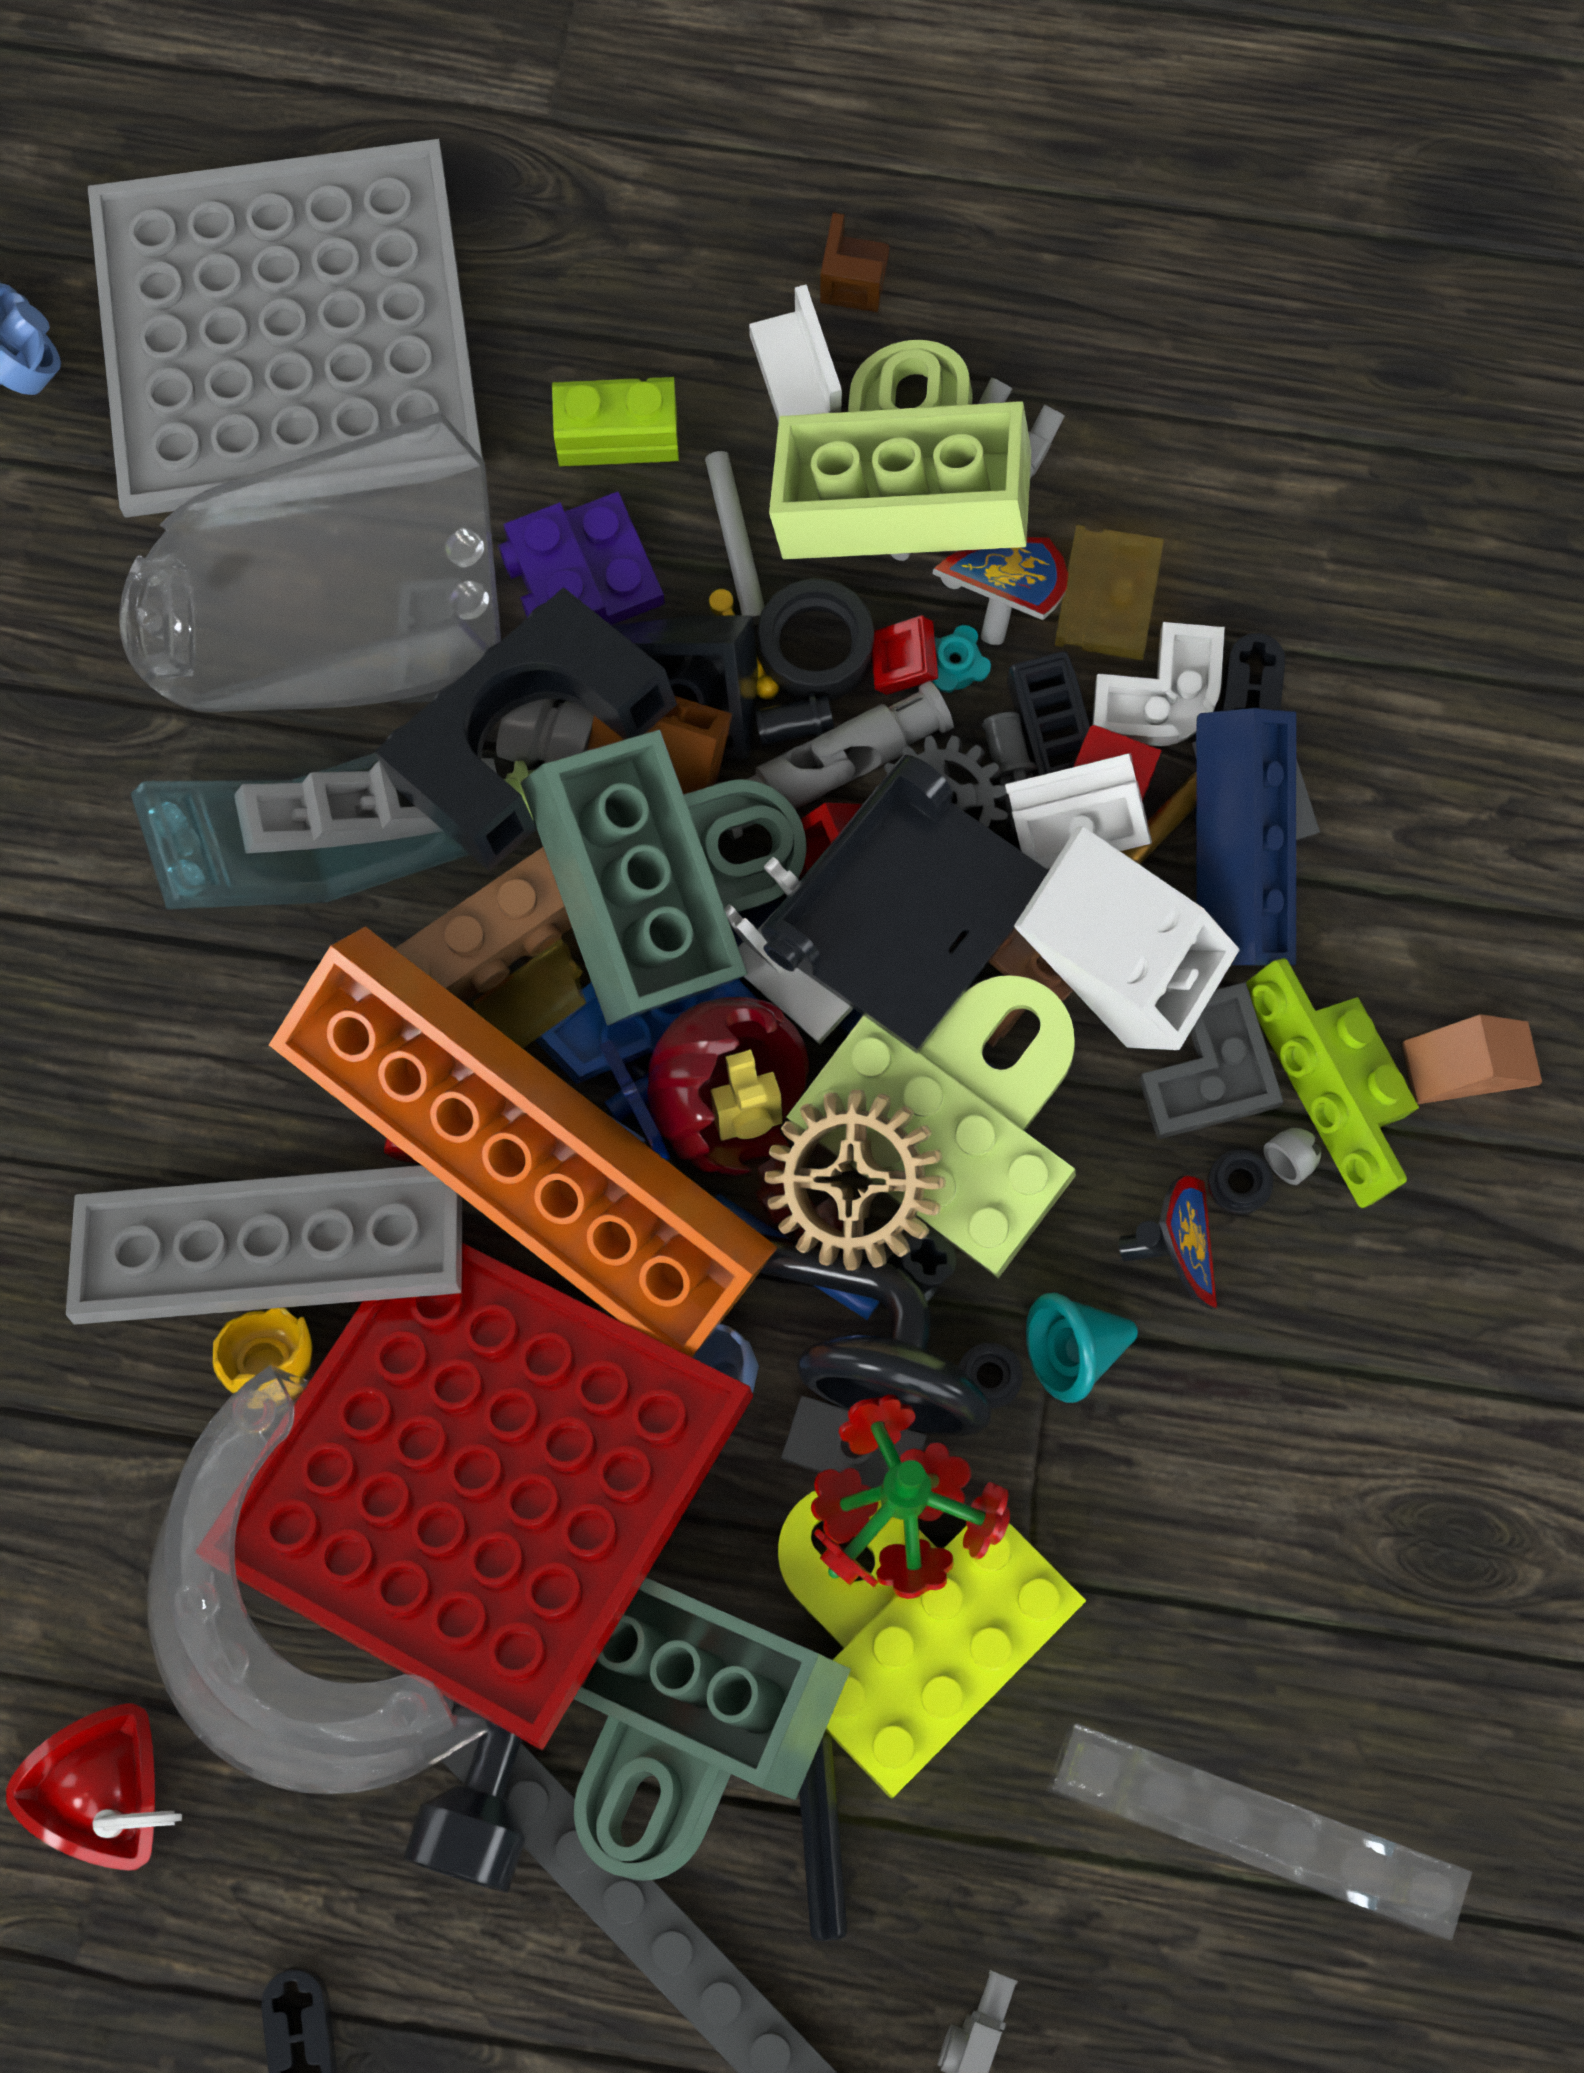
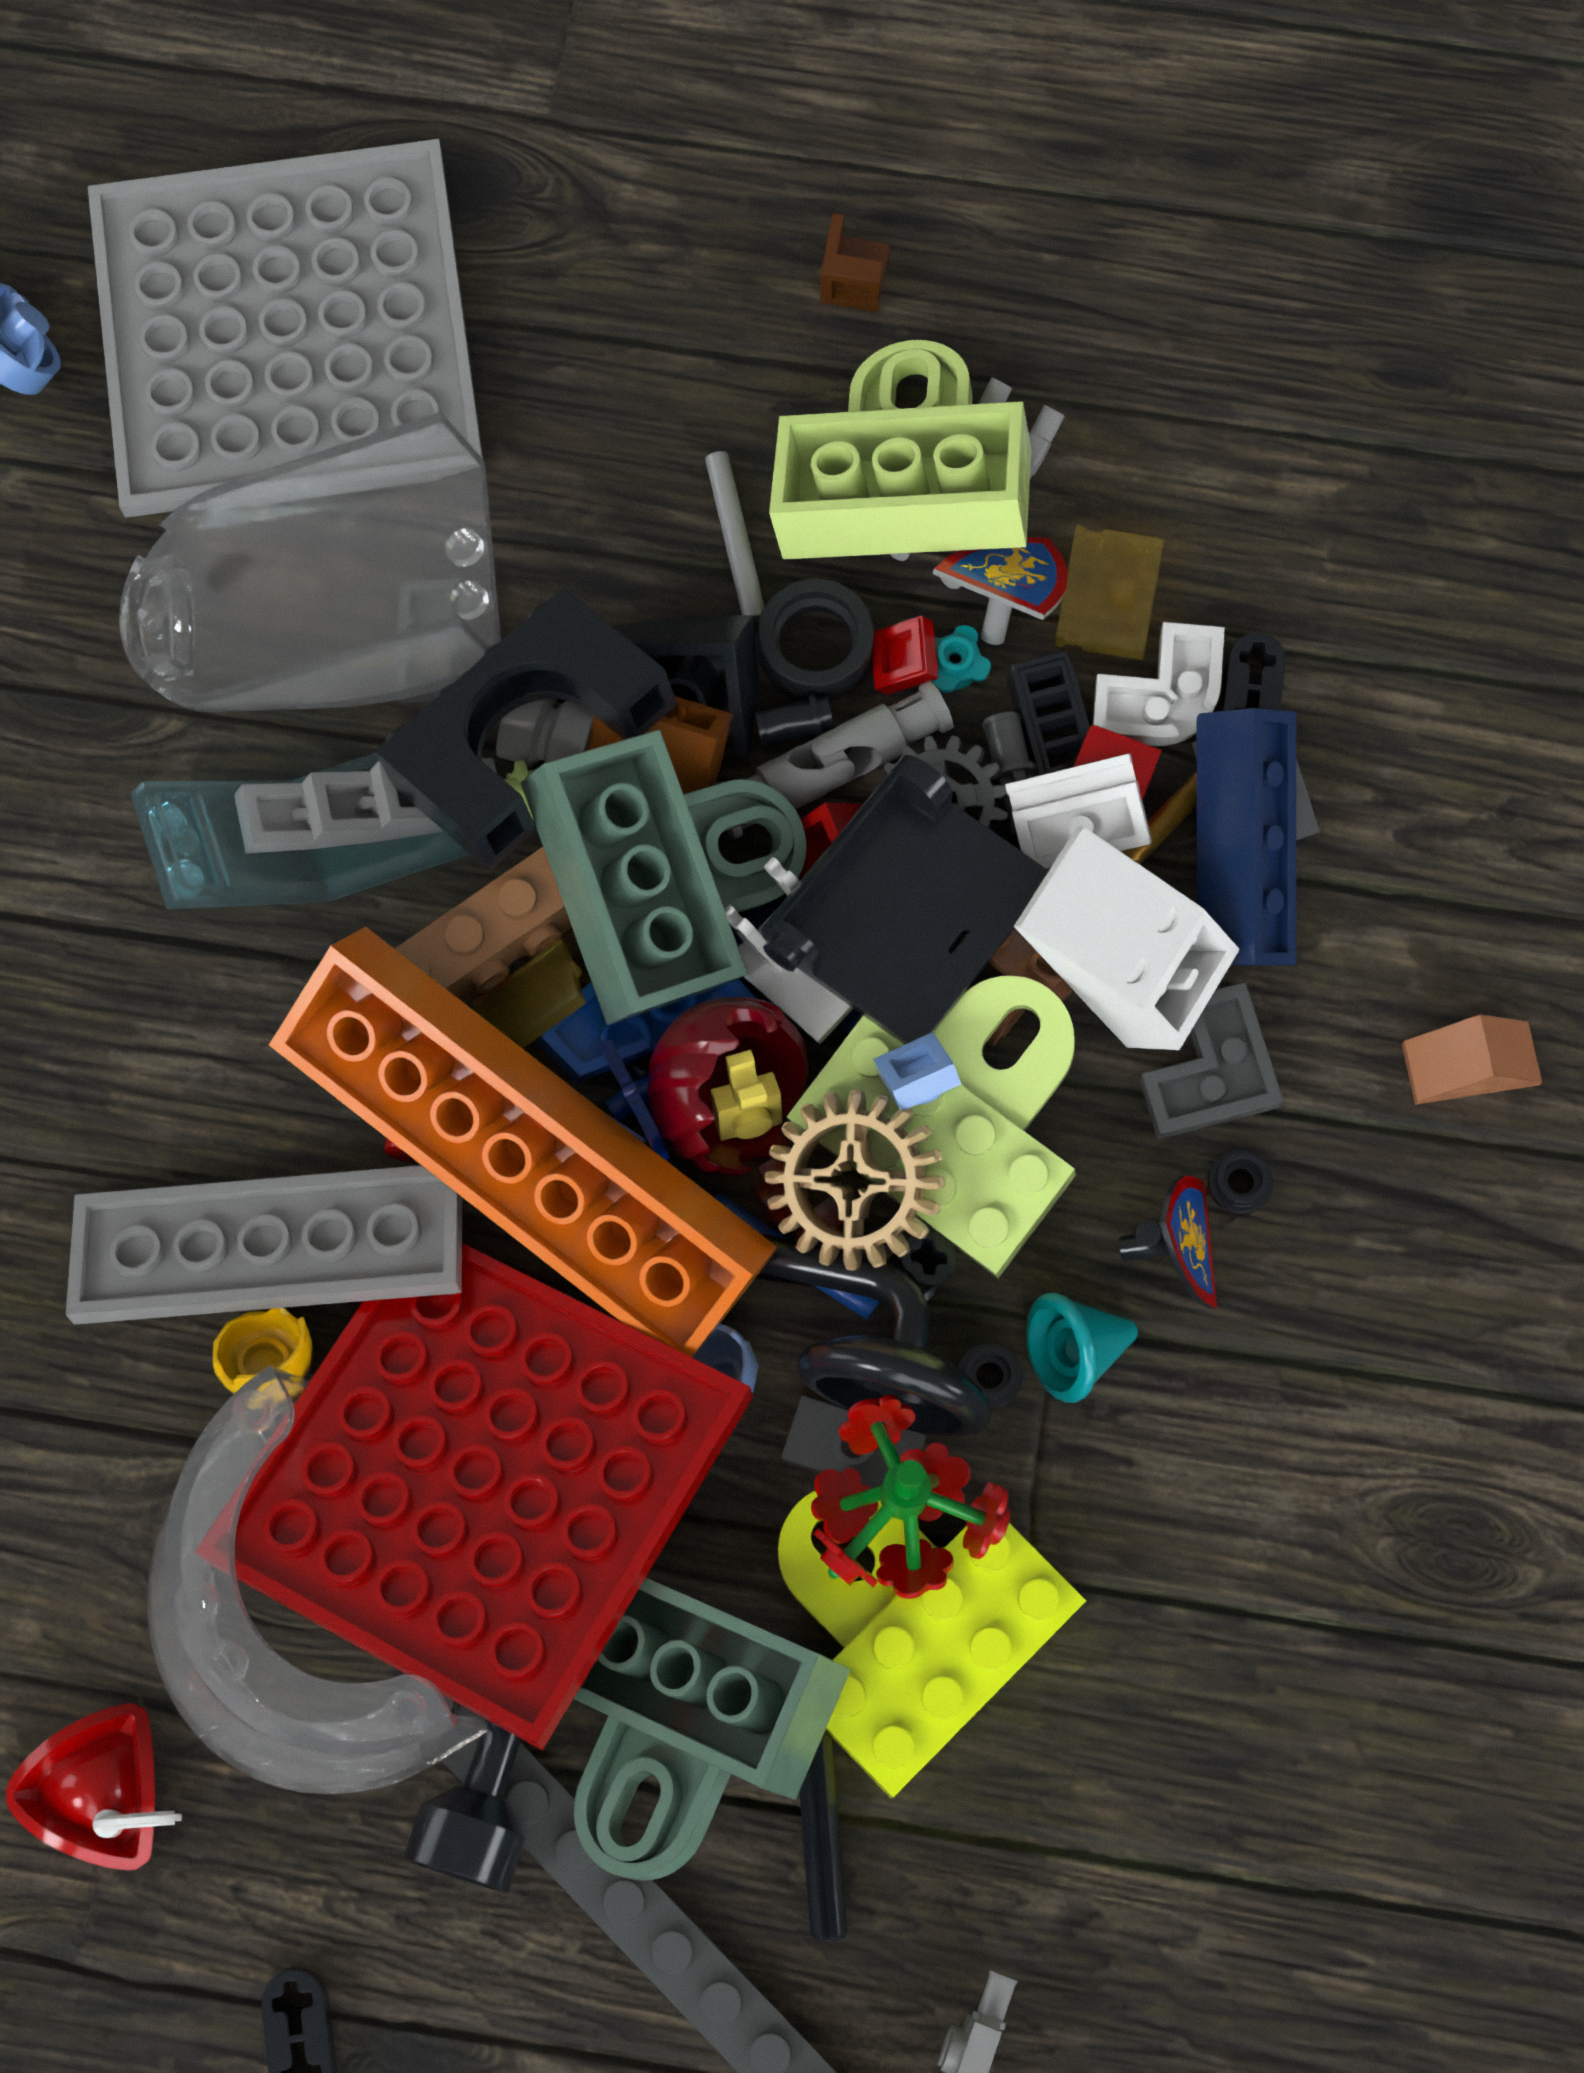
(588, 553): dark purple plate -> none
(615, 421): lime brick -> none
(722, 604): yellow hinge -> none
(797, 361): white panel -> none
(917, 1072): none -> light blue plate
(1260, 1831): clear arch -> none
(1293, 1154): light grey hinge -> none
(1339, 1077): lime bracket -> none

